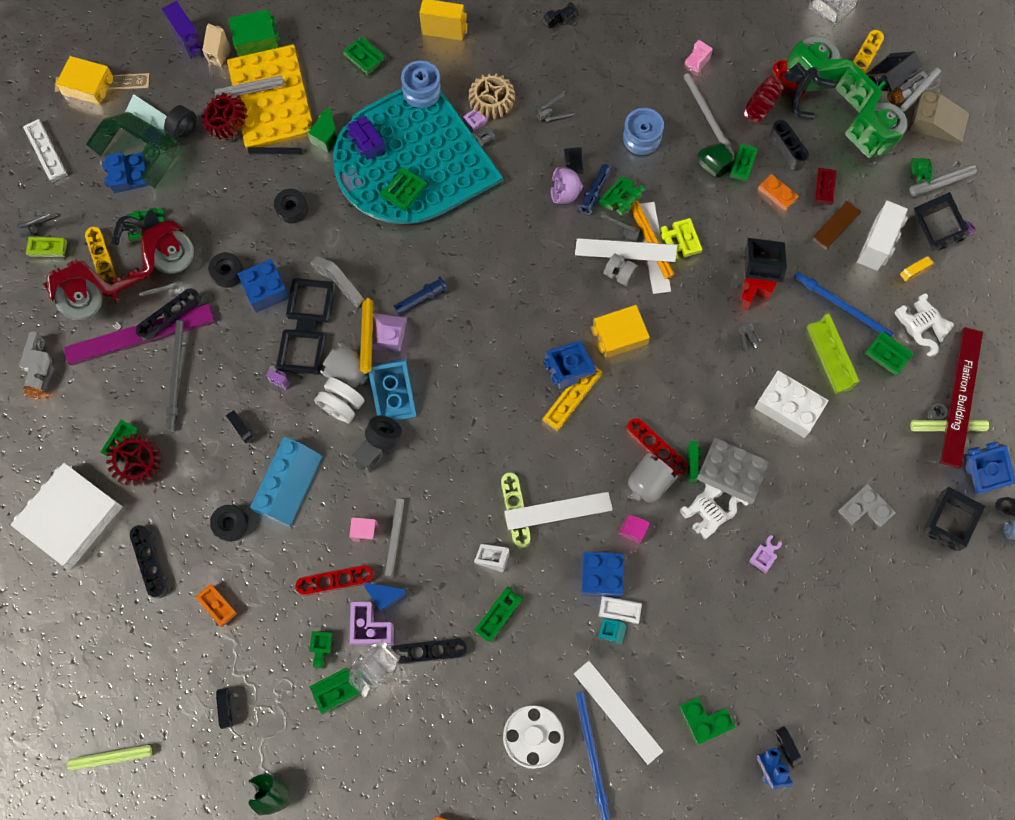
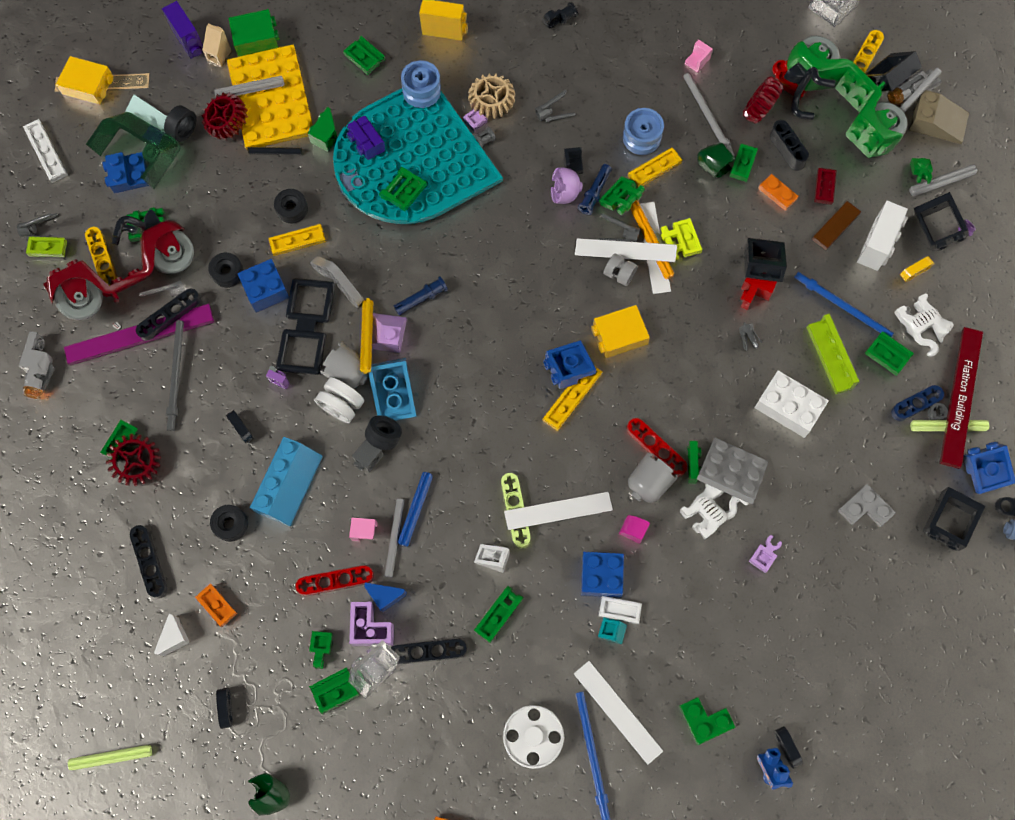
(66, 516): white panel -> none
(172, 637): none -> white slope
(297, 240): none -> yellow tile
(415, 509): none -> blue axle
(655, 167): none -> yellow tile
(921, 396): none -> dark blue beam

